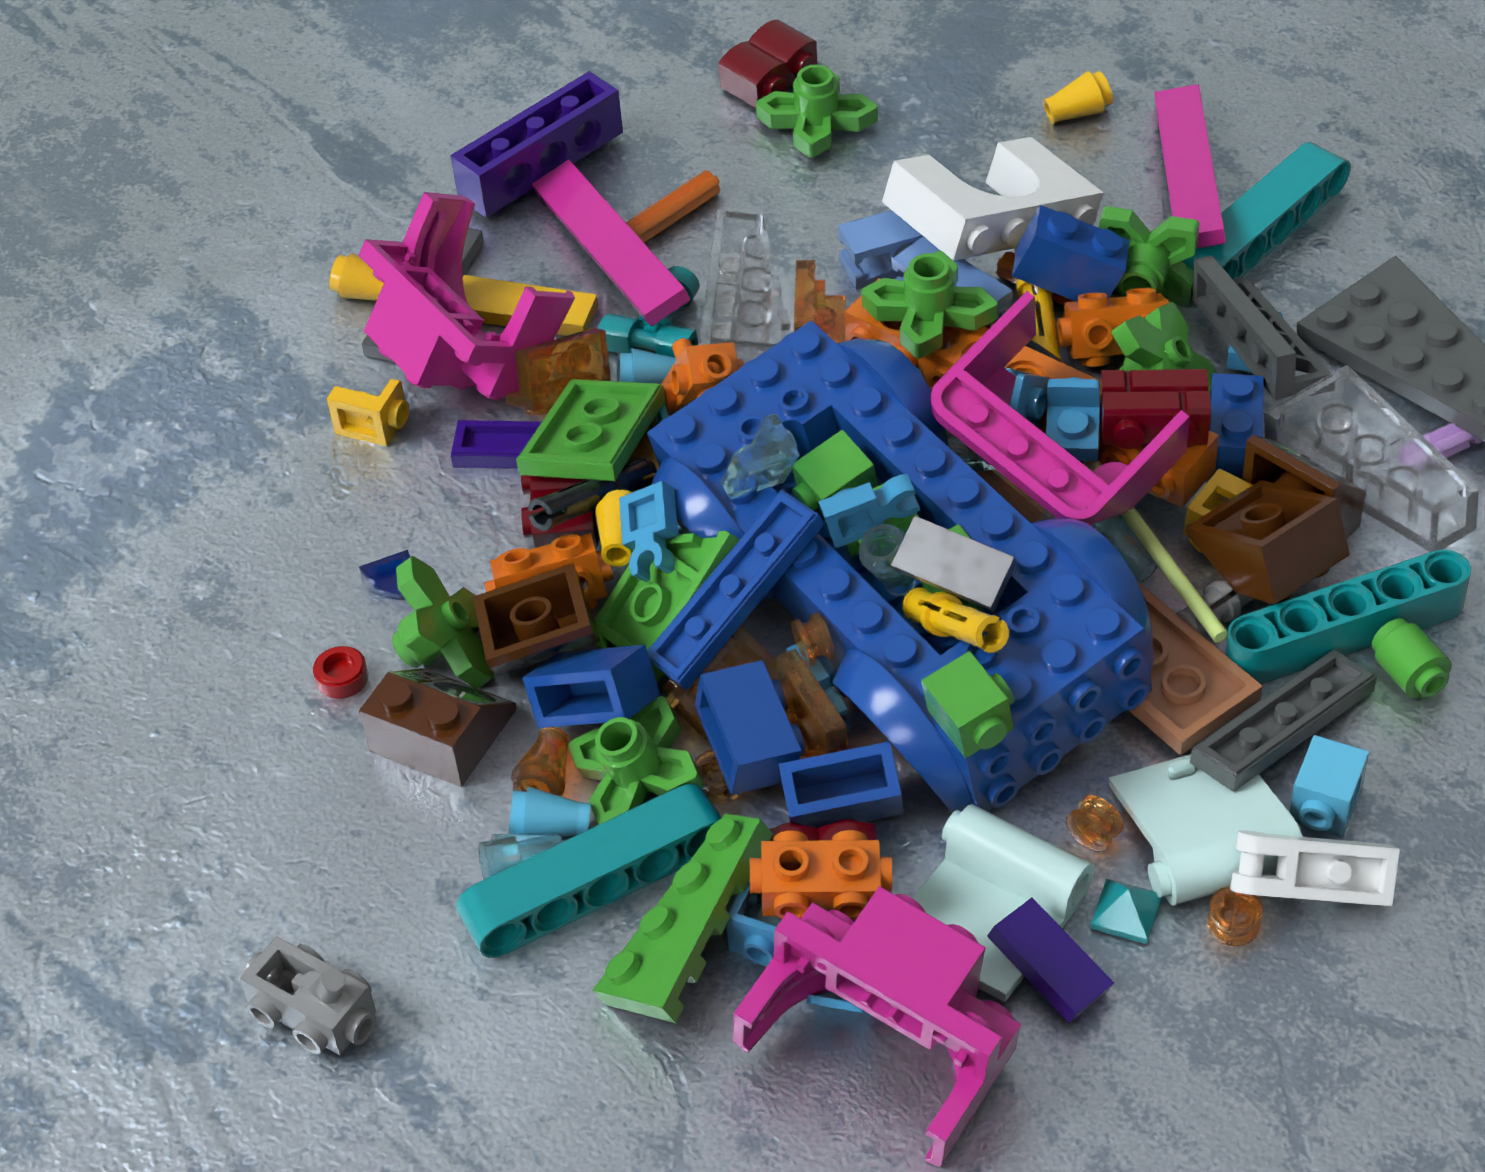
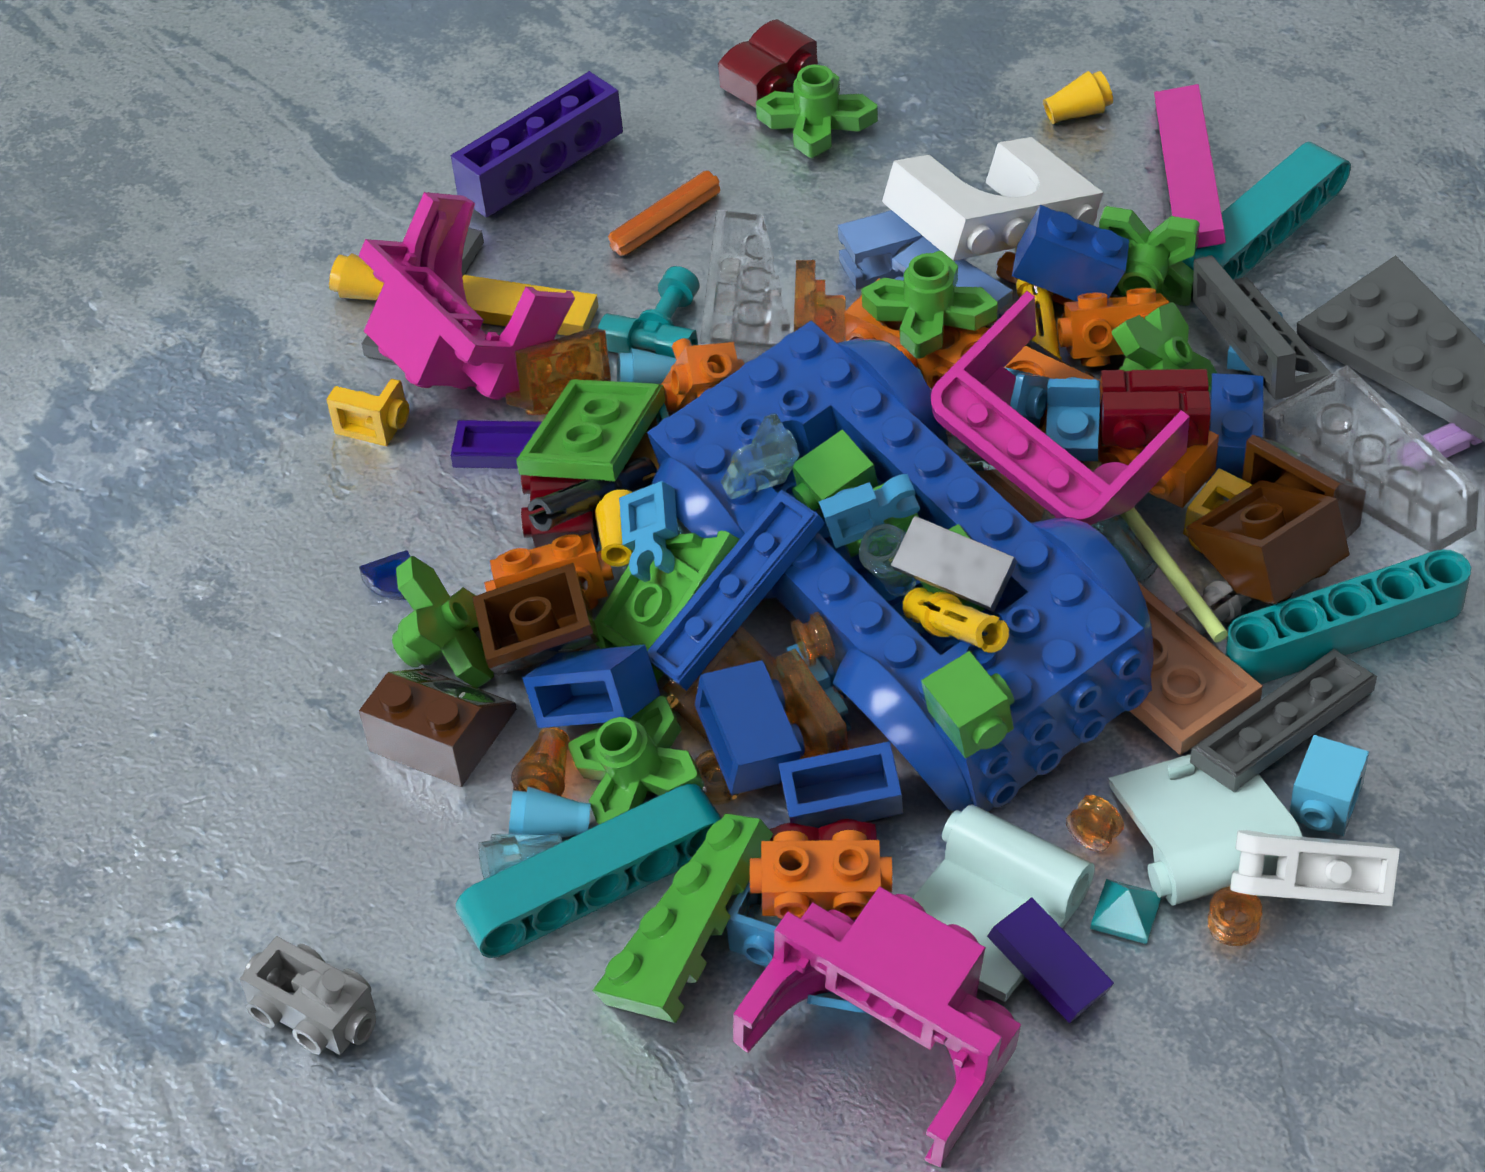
(340, 672): red tile -> none
(611, 243): dark pink tile -> none
(1411, 658): bright green brick -> none

